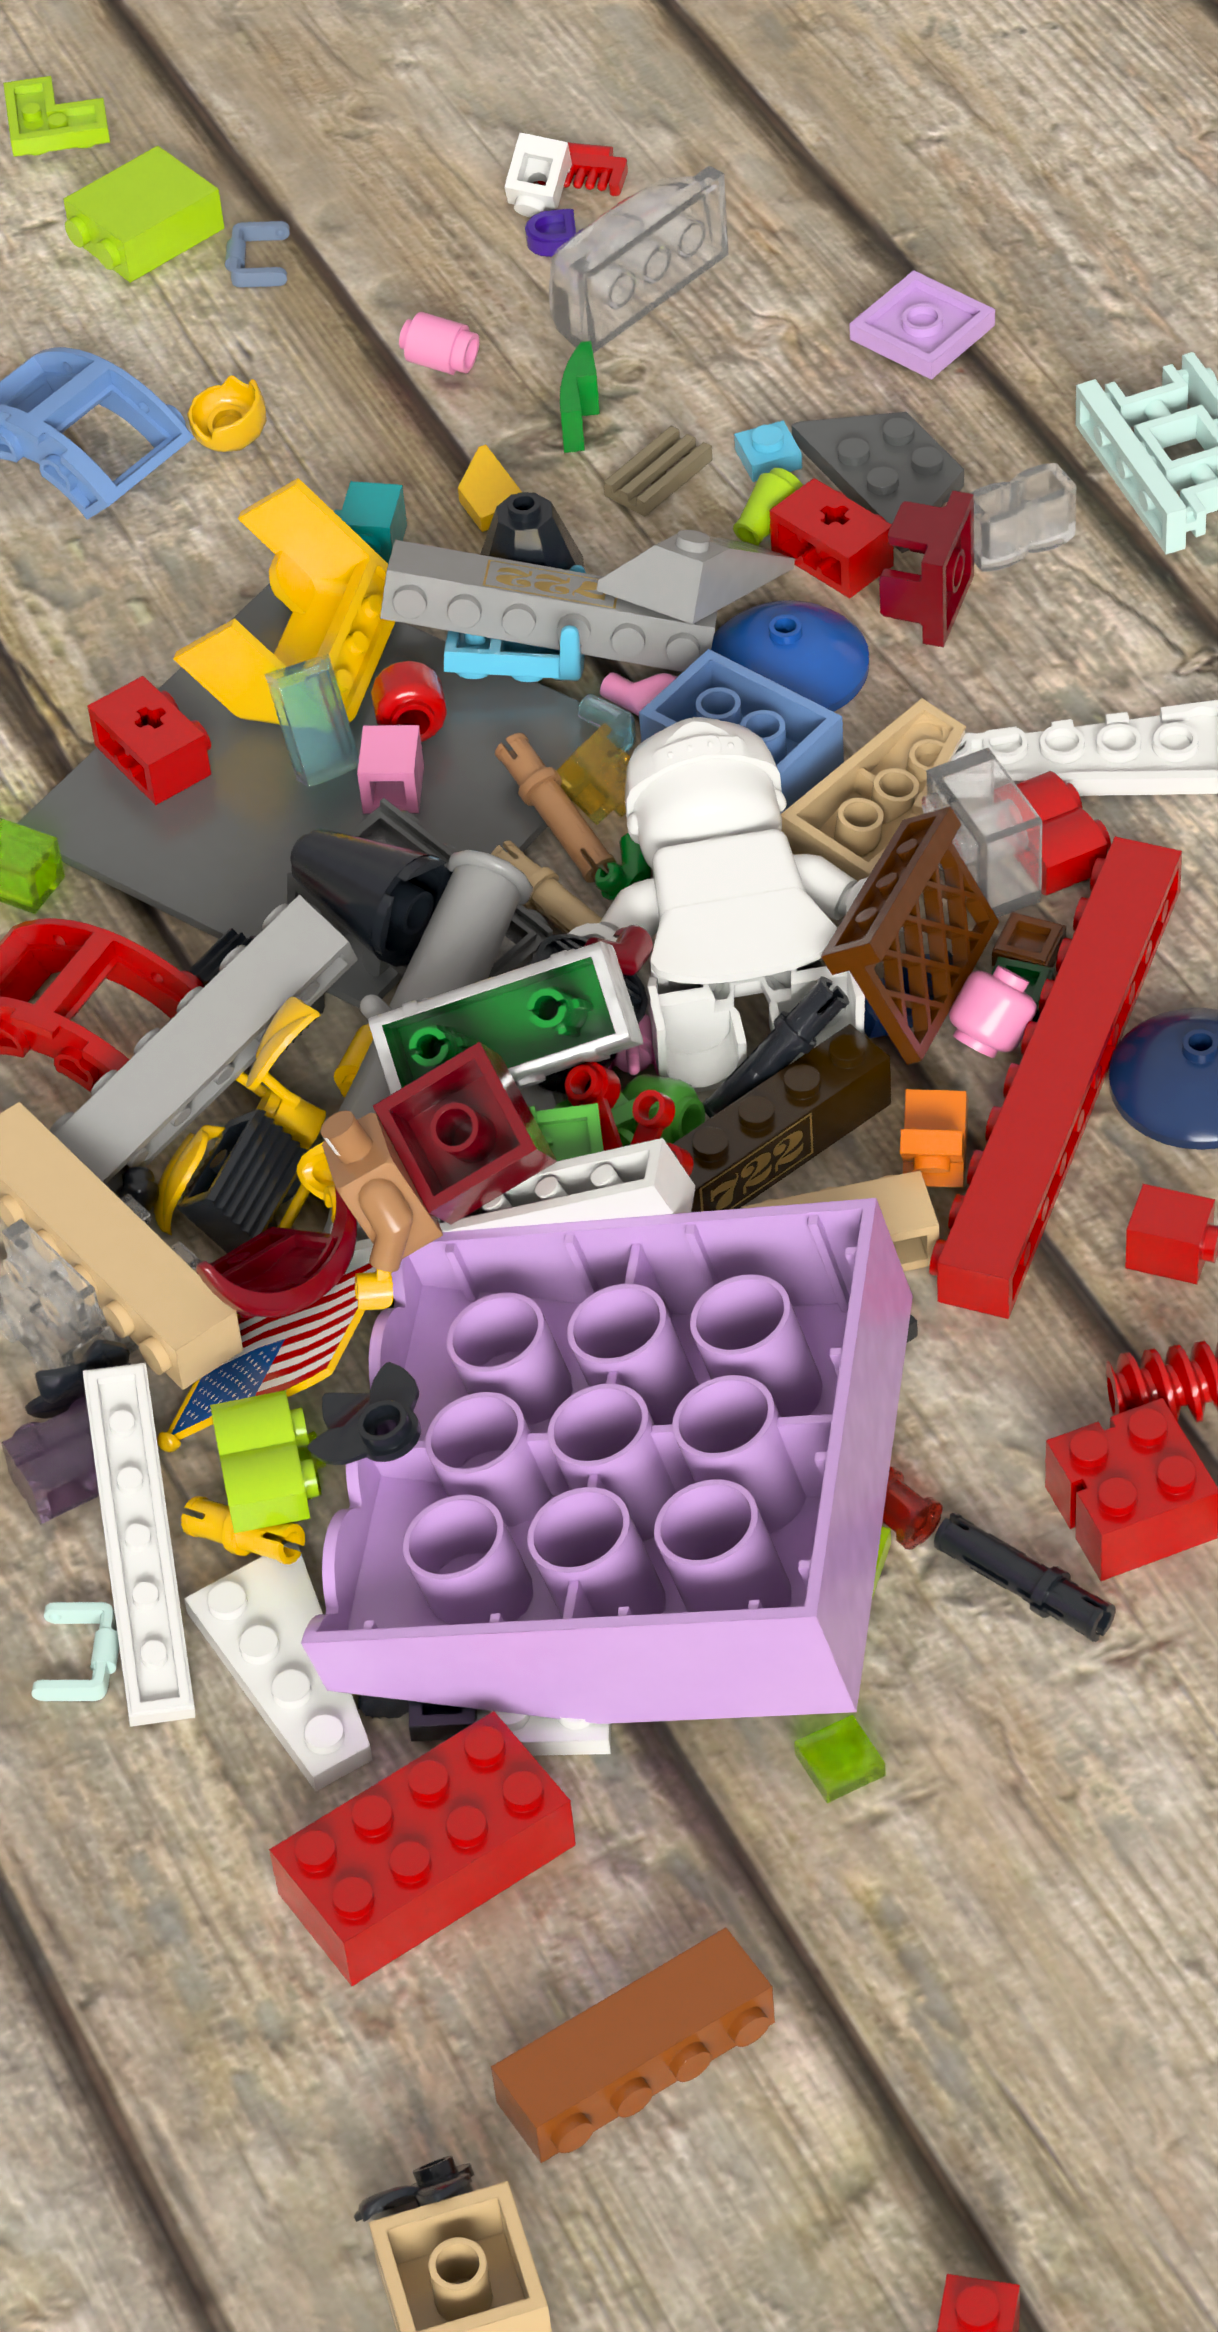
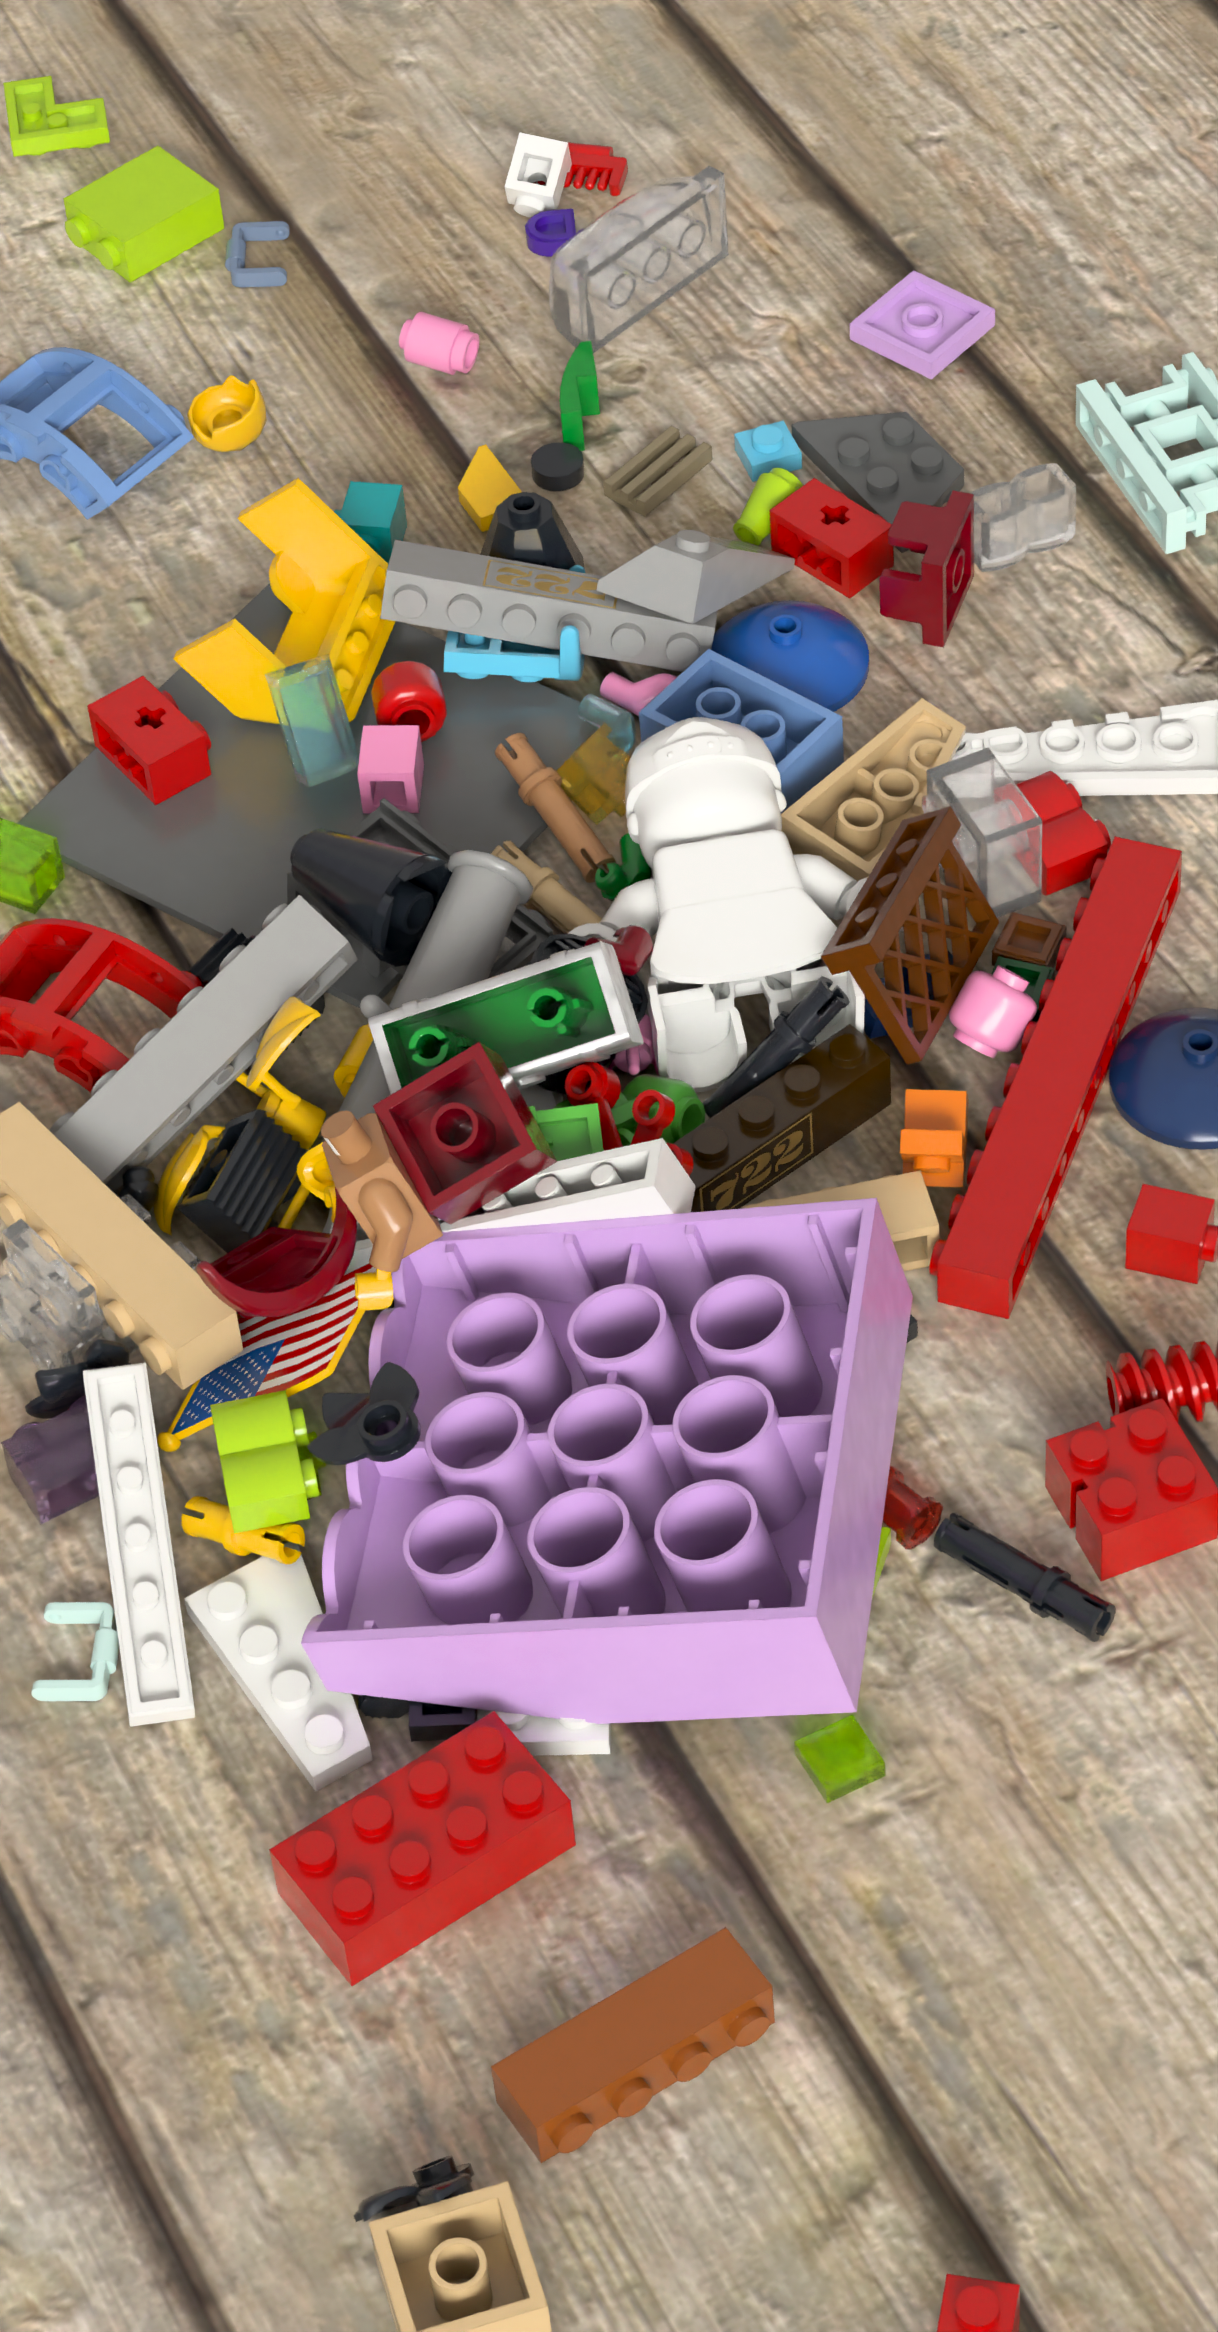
(557, 466): none -> black tile

